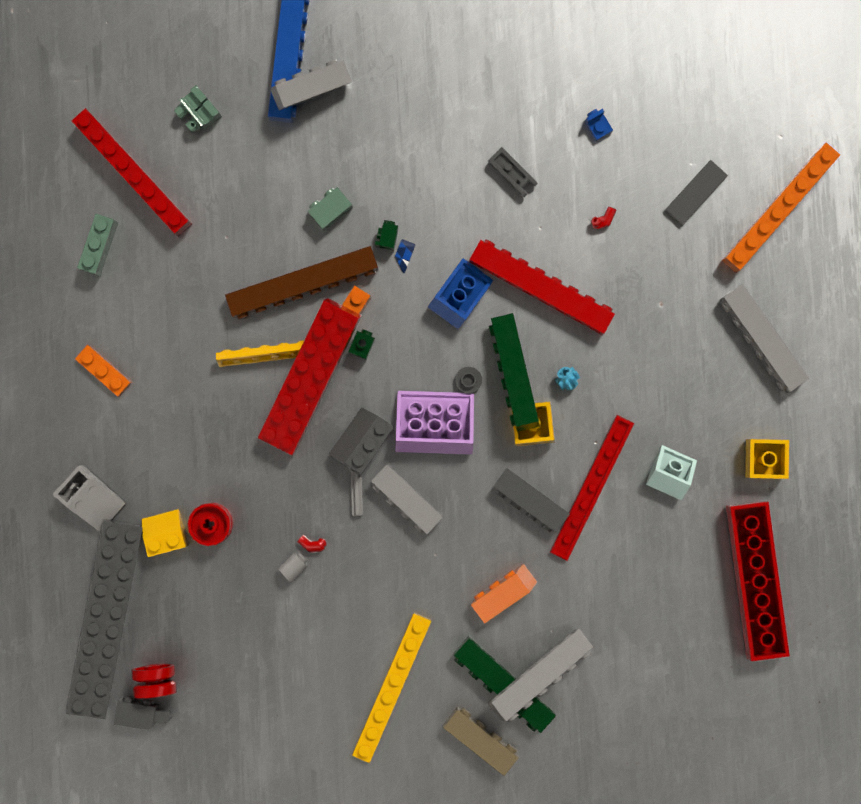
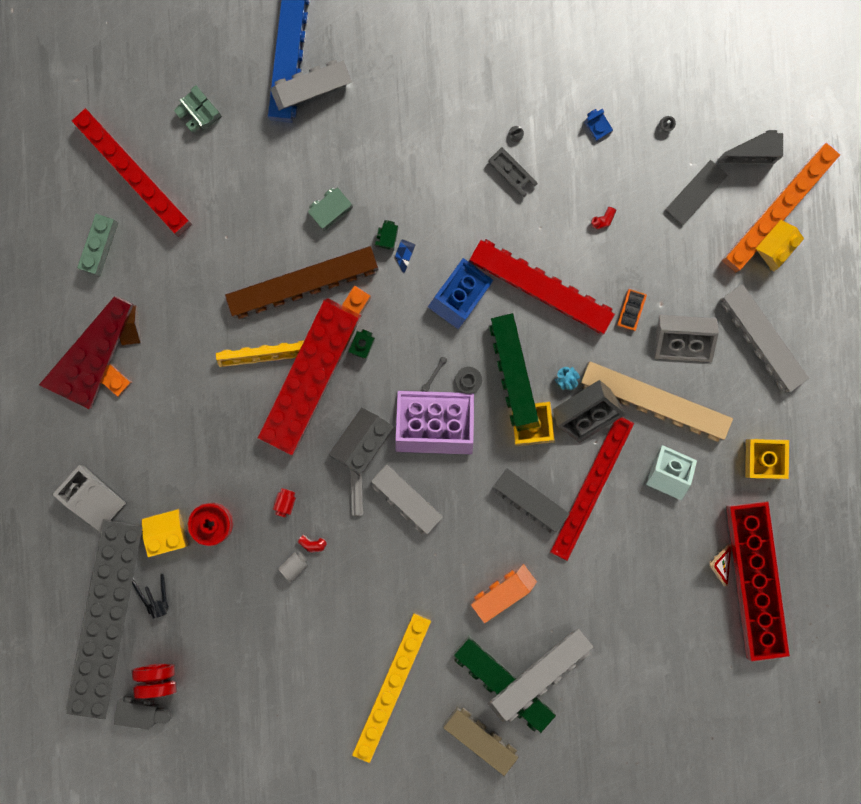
(85, 364): none -> dark red wing
(131, 332): none -> reddish brown slope
(154, 608): none -> black plant
(284, 502): none -> red brick
(443, 360): none -> dark grey hinge
(517, 137): none -> dark grey hinge
(588, 411): none -> dark grey slope
(631, 310): none -> tile
(659, 402): none -> tan brick
(670, 126): none -> dark grey hinge
(686, 338): none -> light grey slope
(721, 565): none -> piece
(762, 149): none -> dark grey slope
(779, 244): none -> yellow slope

